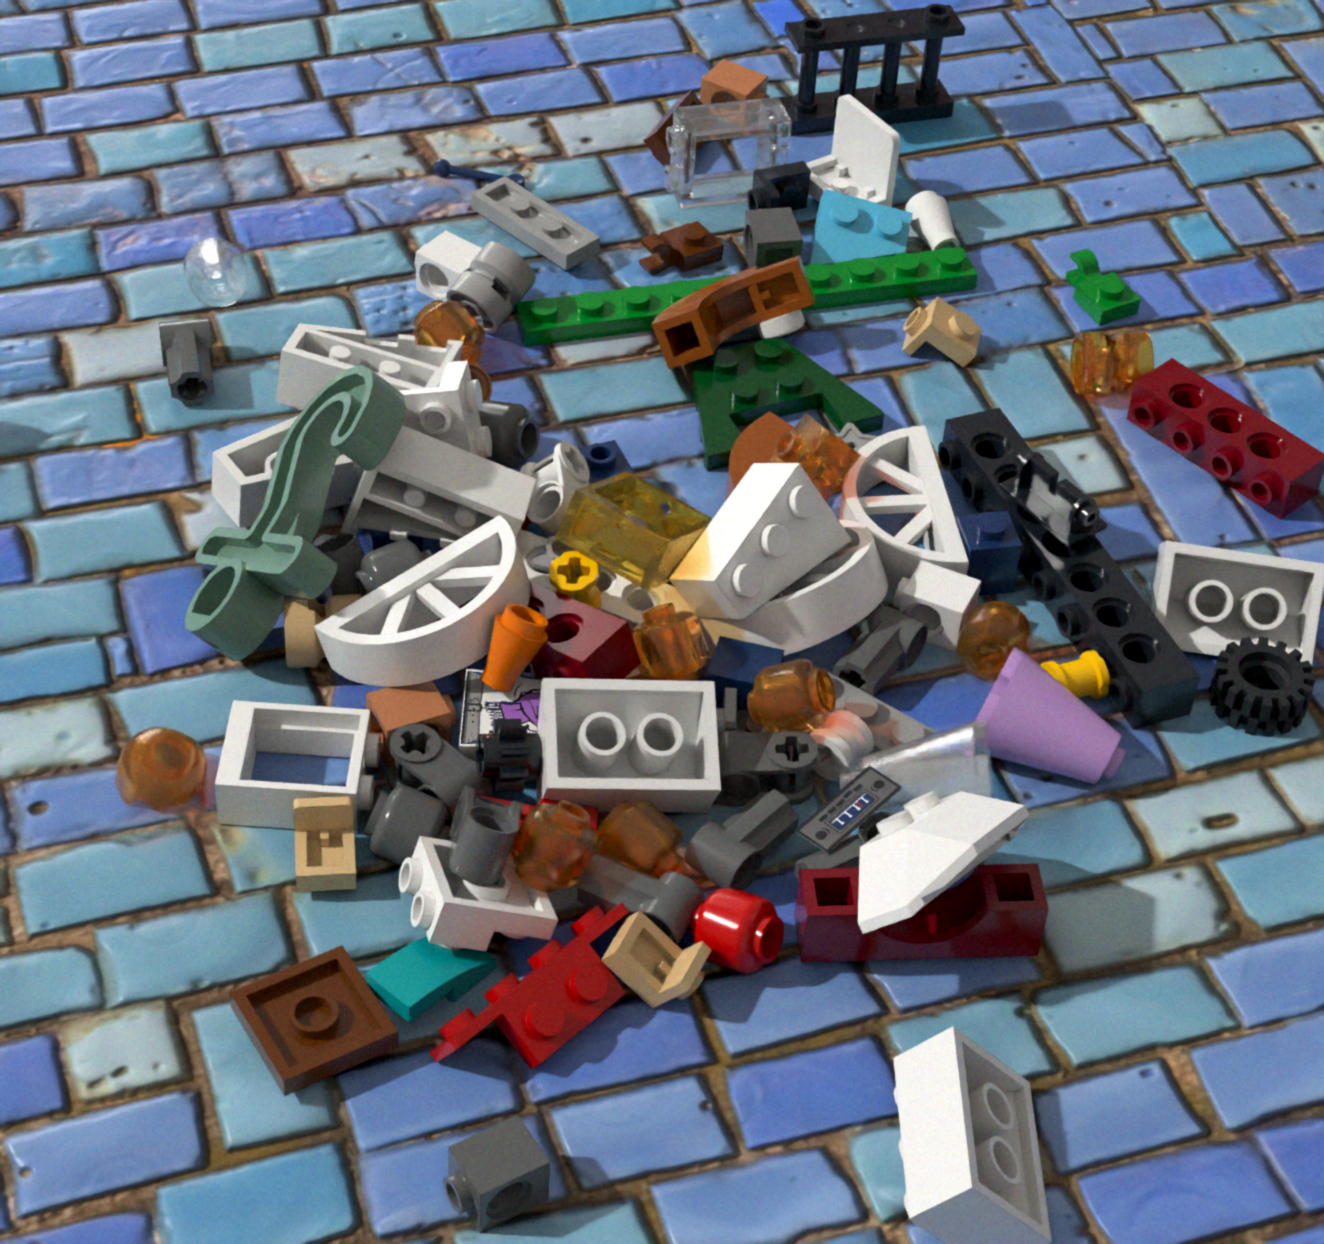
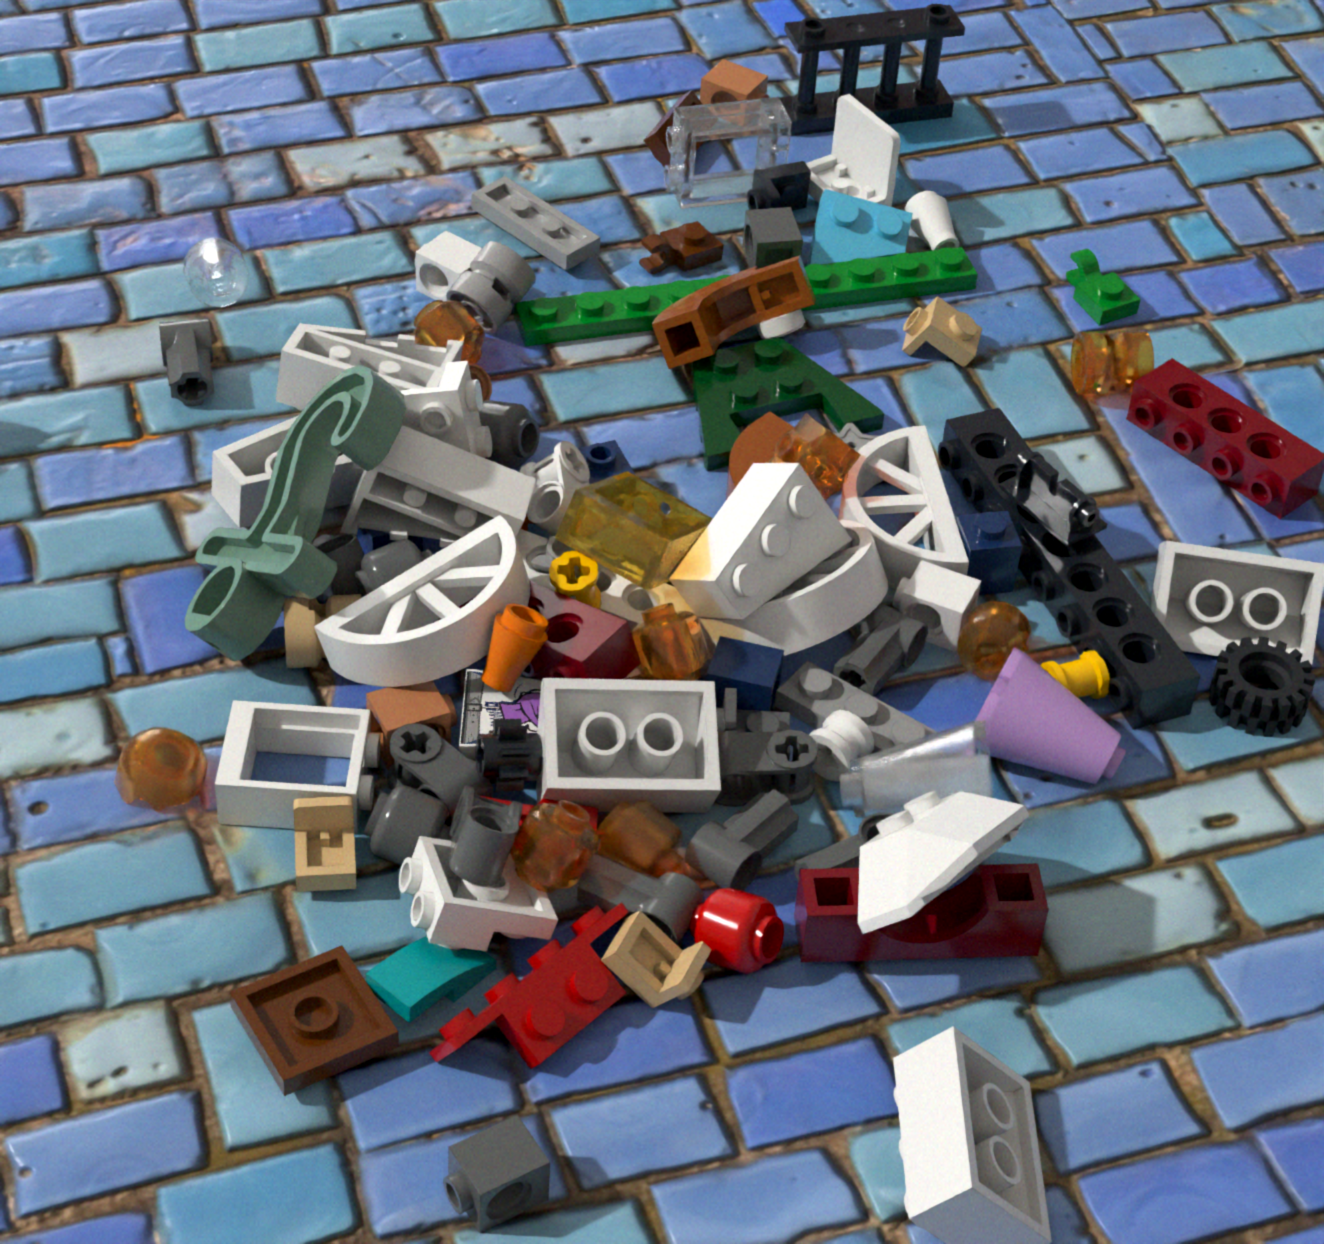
(443, 168): dark blue hinge -> none
(792, 697): clear orange head -> none
(848, 809): sticker -> none

